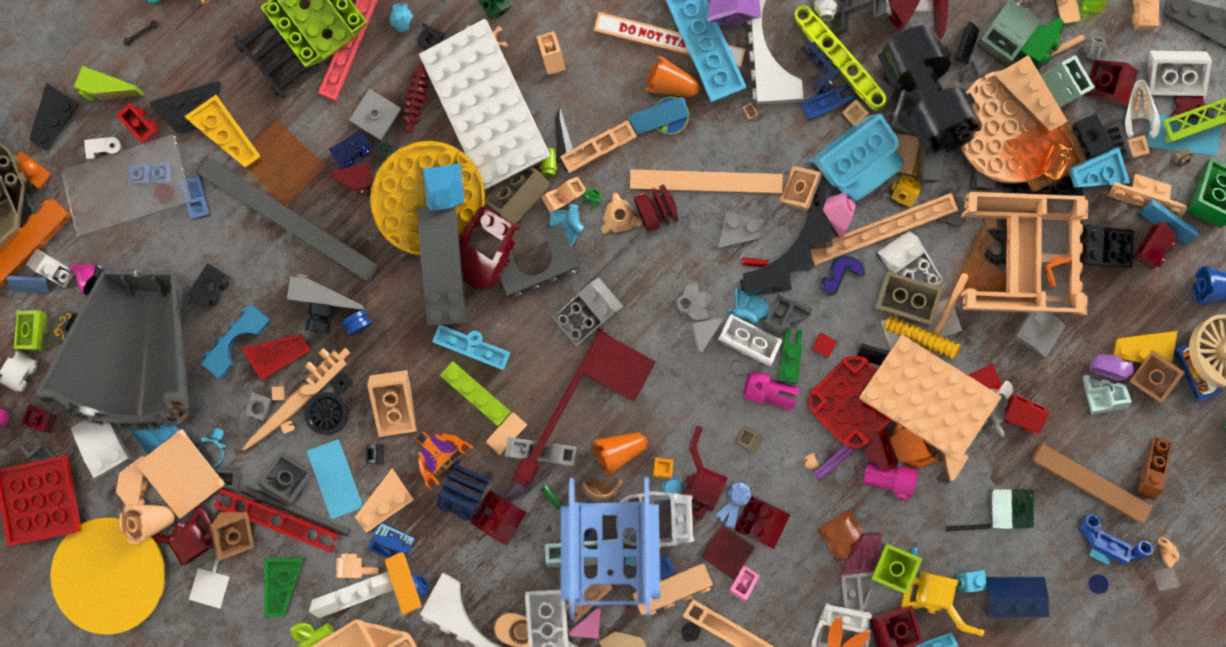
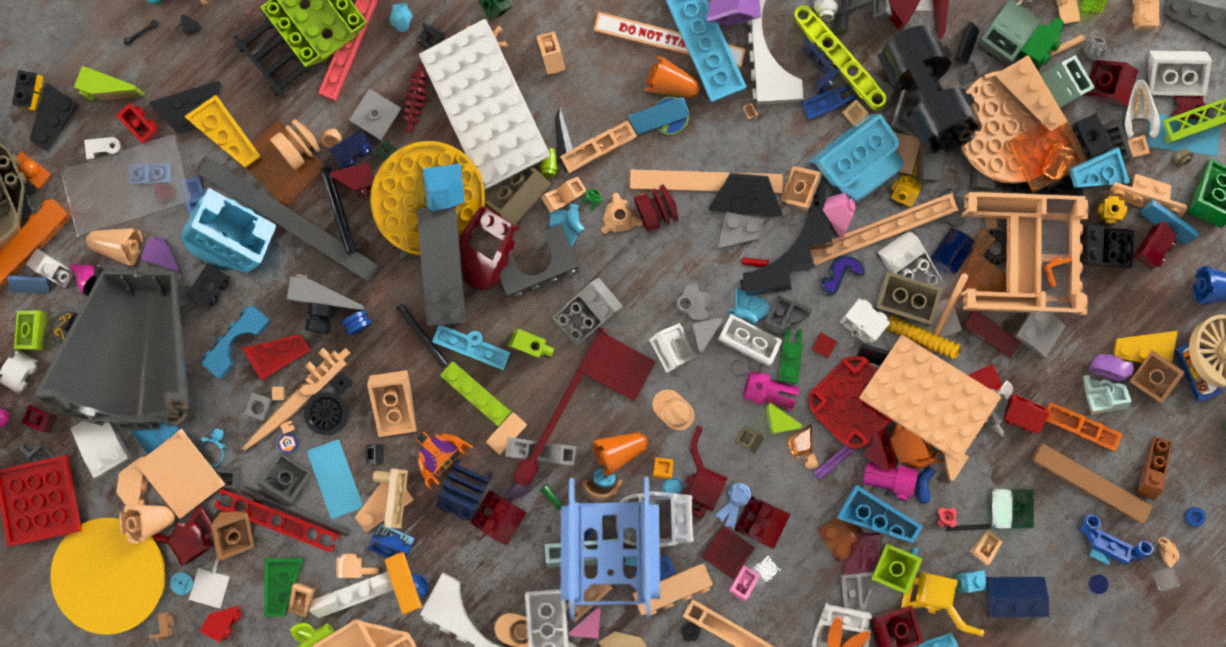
(24, 94): none -> black hips
(116, 244): none -> light nougat cone
(160, 254): none -> medium lavender slope
(165, 623): none -> medium nougat bracket
(181, 583): none -> medium azure piece
(189, 26): none -> black slope
(219, 623): none -> red slope
(226, 233): none -> medium azure brick
(287, 443): none -> tile
(295, 144): none -> light nougat wheel
(301, 599): none -> light nougat slope
(330, 138): none -> light nougat tile
(338, 211): none -> black axle
(396, 495): none -> tan piece
(421, 334): none -> black bar
(522, 342): none -> lime torso
(602, 480): none -> medium azure piece
(672, 347): none -> white bracket
(673, 409): none -> light nougat piece
(746, 195): none -> black wing
(766, 568): none -> clear slope
(780, 421): none -> lime slope
(801, 442): none -> clear orange piece
(864, 321): none -> white brick
(872, 513): none -> dark azure wedge
(922, 485): none -> blue arm
(951, 513): none -> coral plate
(953, 251): none -> clear blue brick
(986, 547): none -> light nougat slope
(991, 333): none -> dark red slope
(1083, 427): none -> orange slope
(1105, 212): none -> yellow brick
(1195, 516): none -> blue tile

